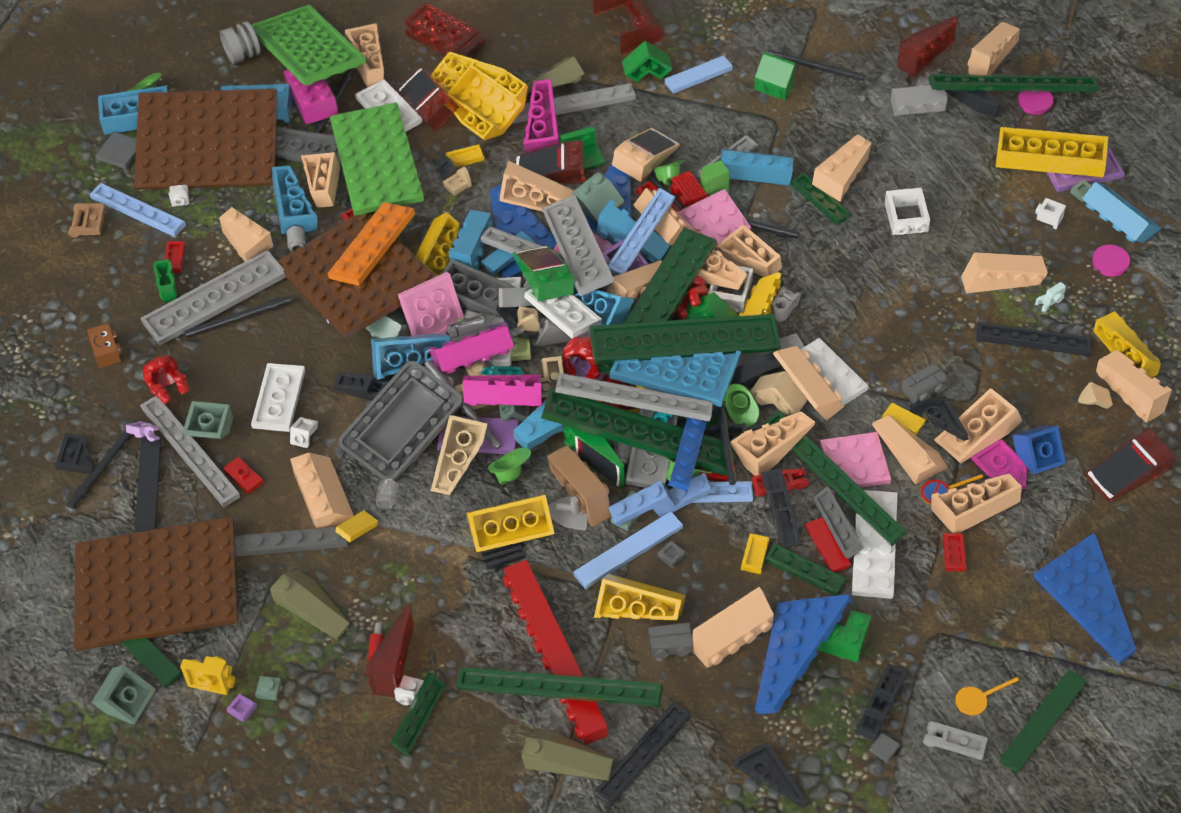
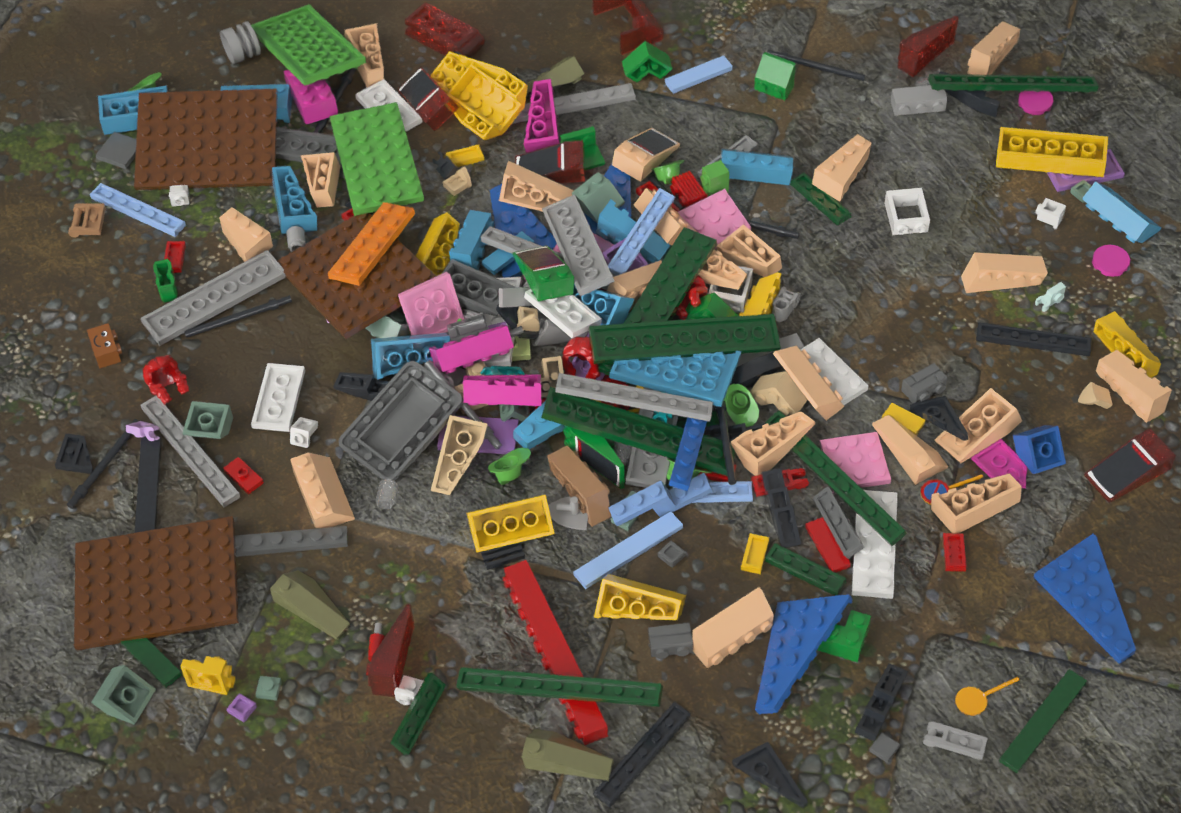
(356, 526): yellow tile -> none

